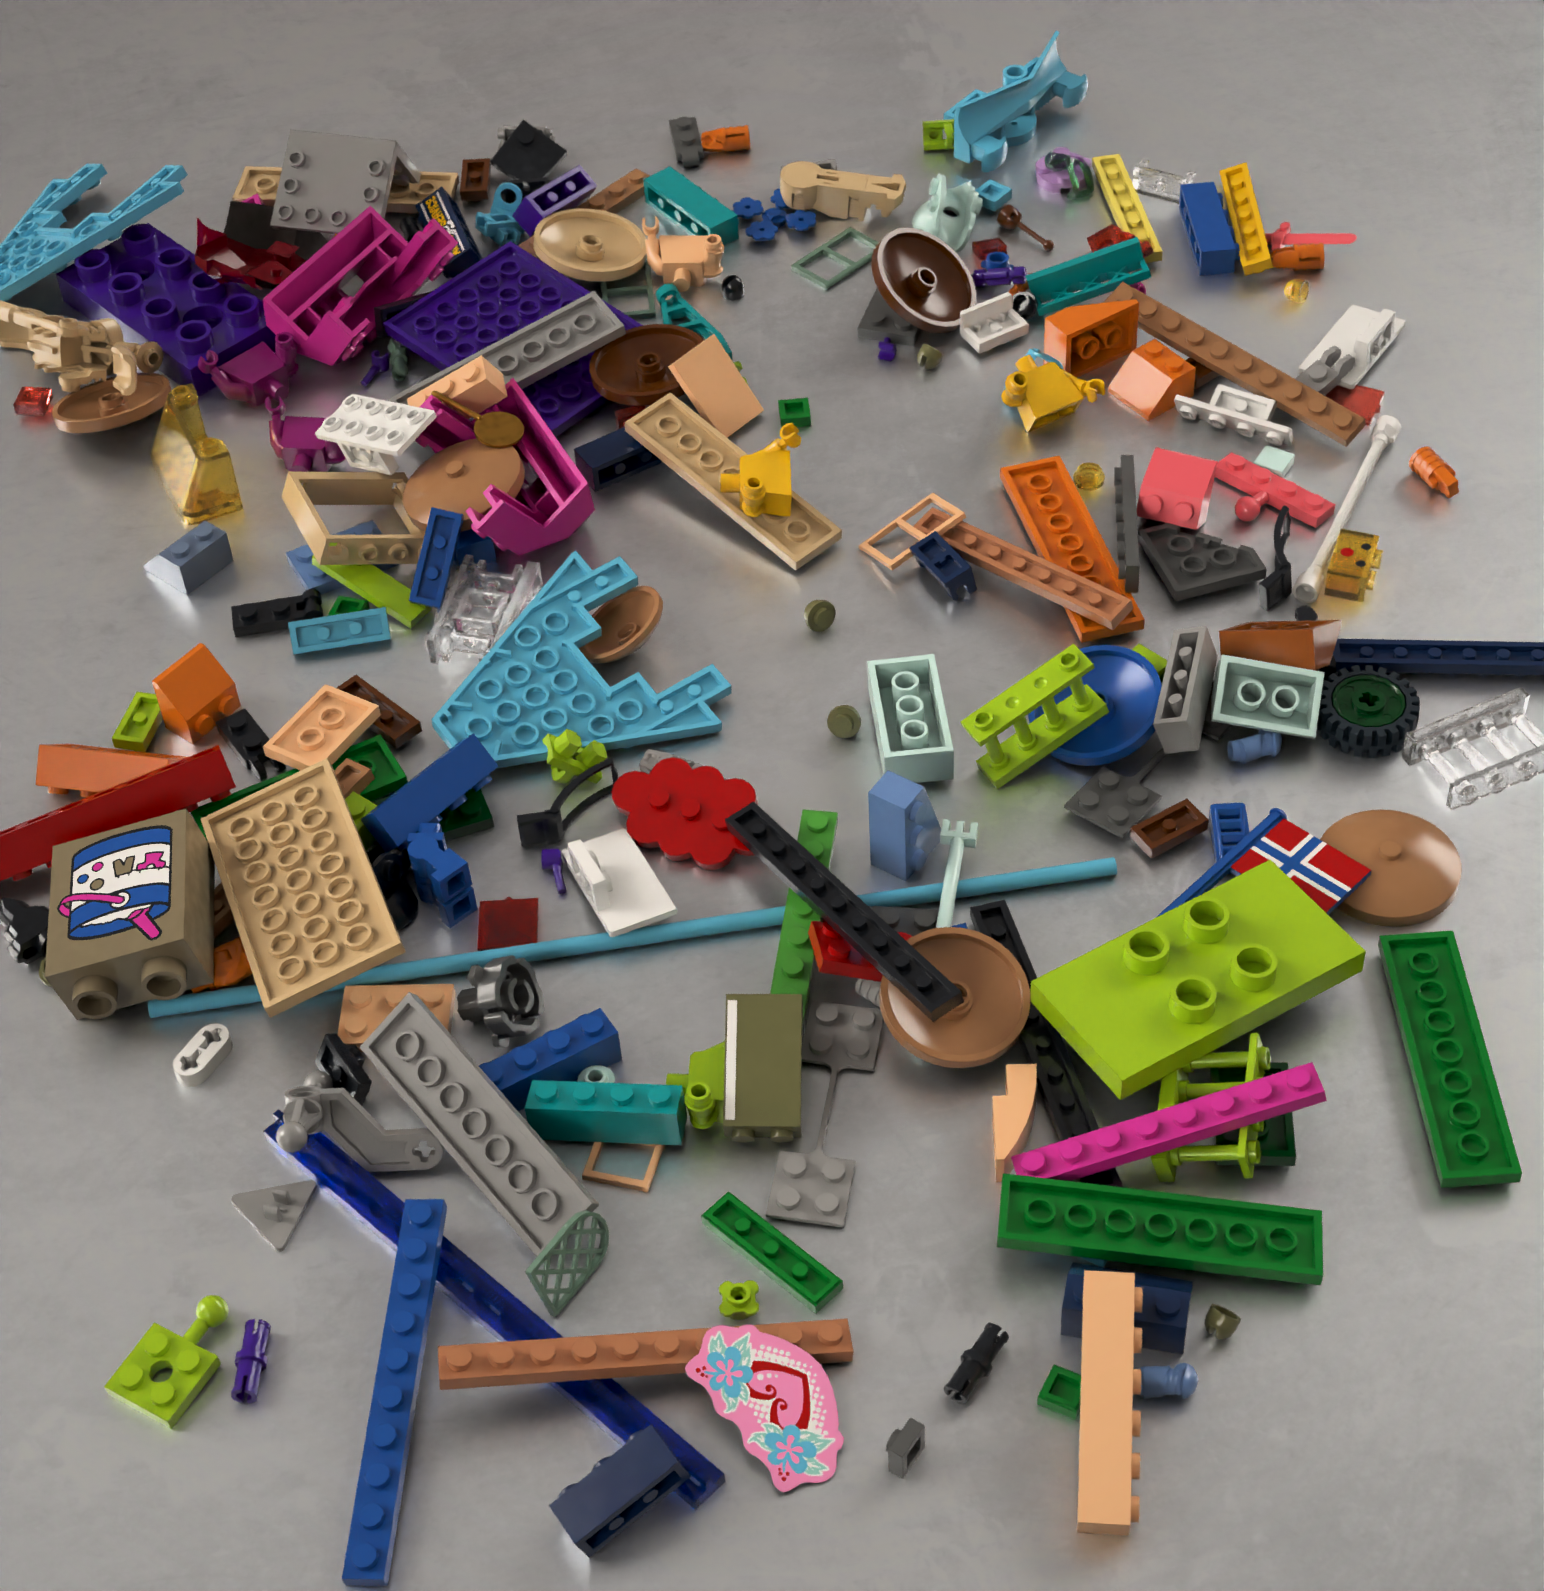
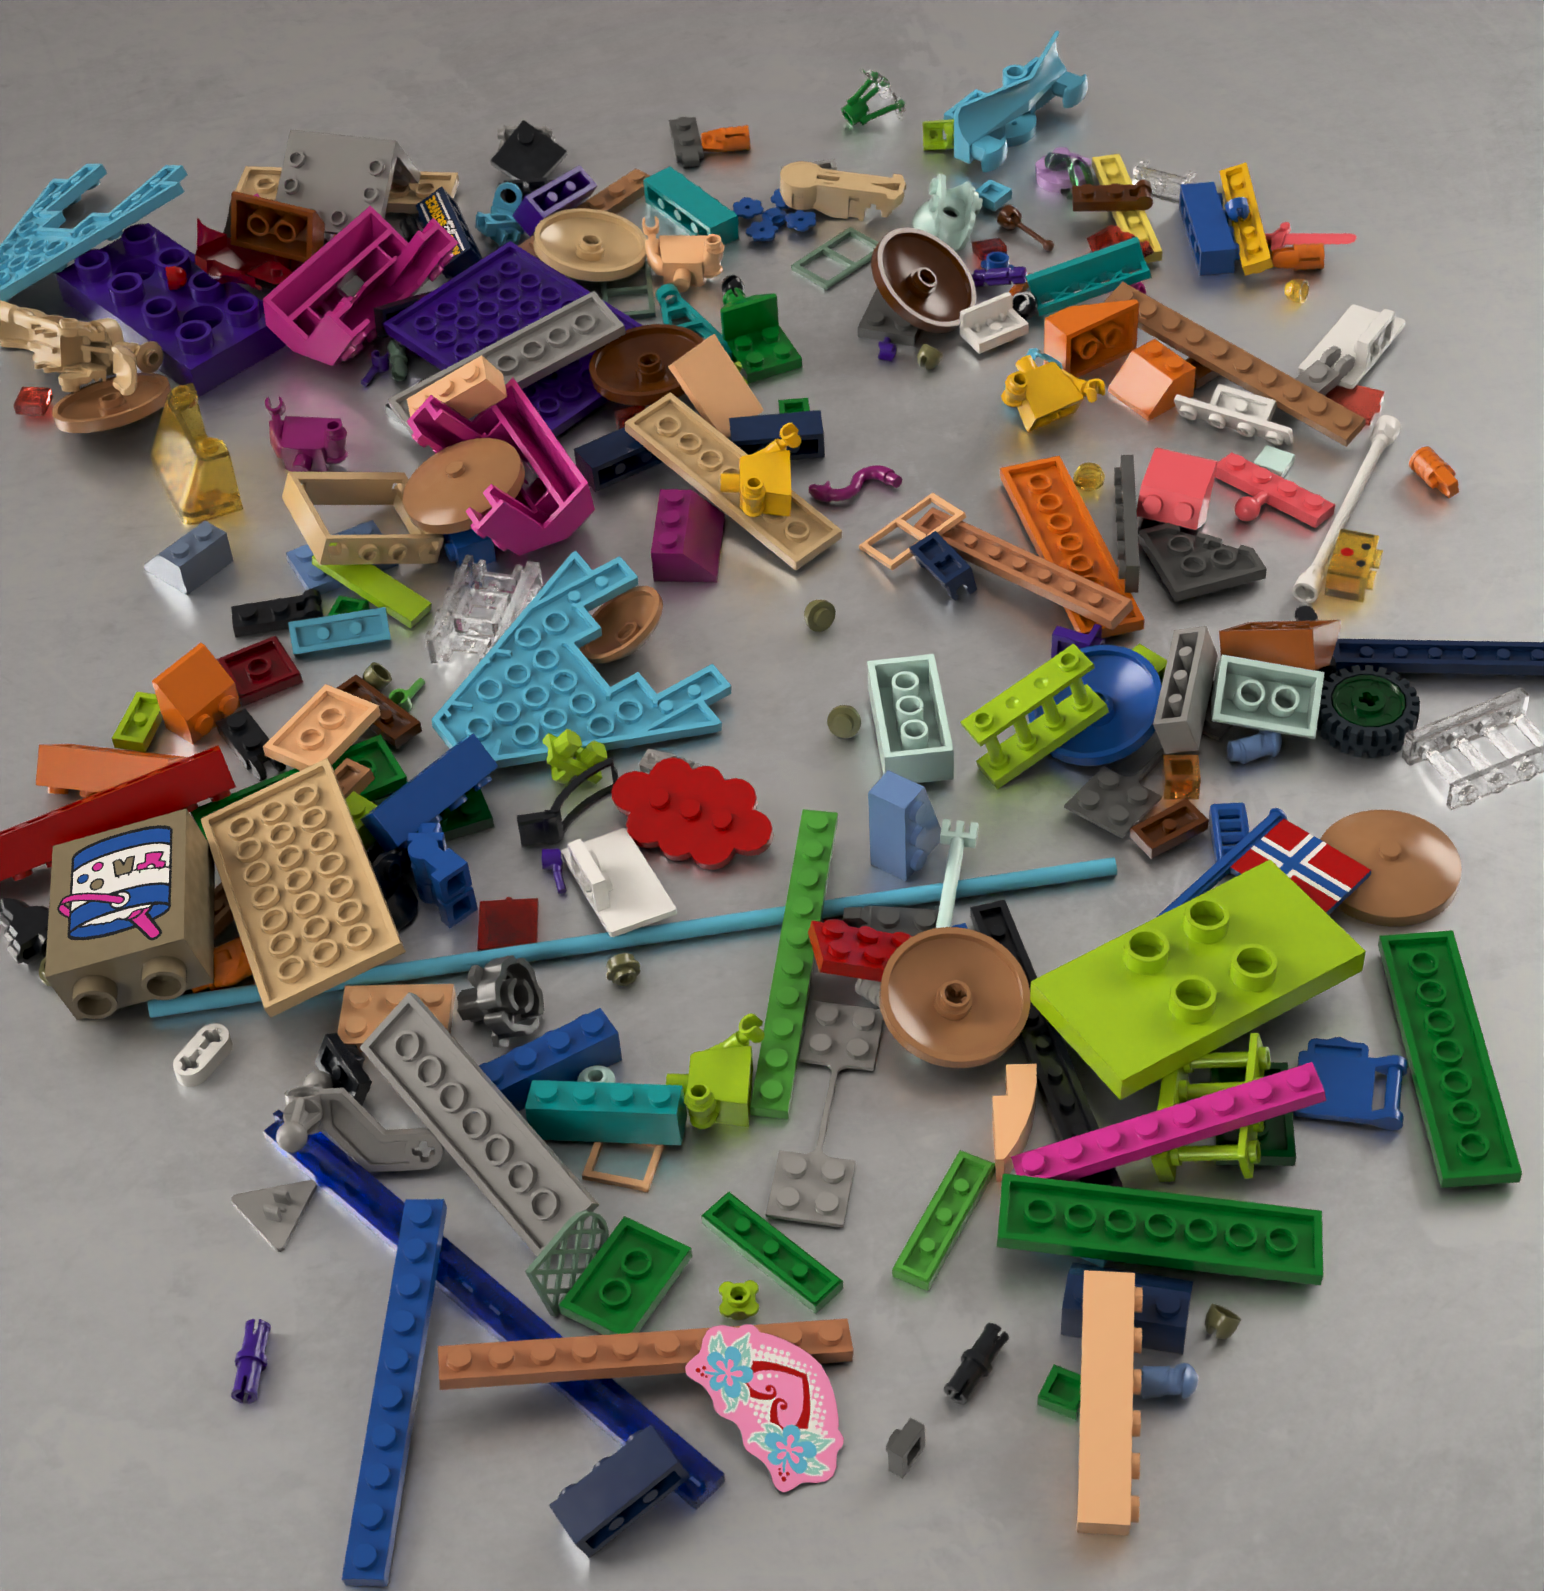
(165, 1349): lime plate -> none
(175, 277): none -> red hinge
(255, 372): magenta torso -> none
(261, 670): none -> dark red tile
(275, 227): none -> dark orange slope
(374, 431): white bracket -> none
(377, 676): none -> olive hinge
(404, 696): none -> bright green hand
(436, 558): blue plate -> none
(475, 179): reddish brown plate -> none
(493, 428): pearl gold piece -> none
(622, 969): none -> olive plate
(625, 1279): none -> green plate
(686, 538): none -> magenta slope
(755, 336): none -> green plate
(757, 432): none -> dark blue brick
(763, 1067): olive panel -> none
(827, 494): none -> magenta animal
(845, 912): black plate -> none
(856, 107): none -> green plant
(943, 1220): none -> bright green tile
(1064, 637): none -> dark purple bracket
(1112, 197): none -> reddish brown plate
(1181, 776): none -> clear orange plate
(1237, 208): none -> blue hinge
(1279, 582): black piece -> none
(1349, 1083): none -> blue piece

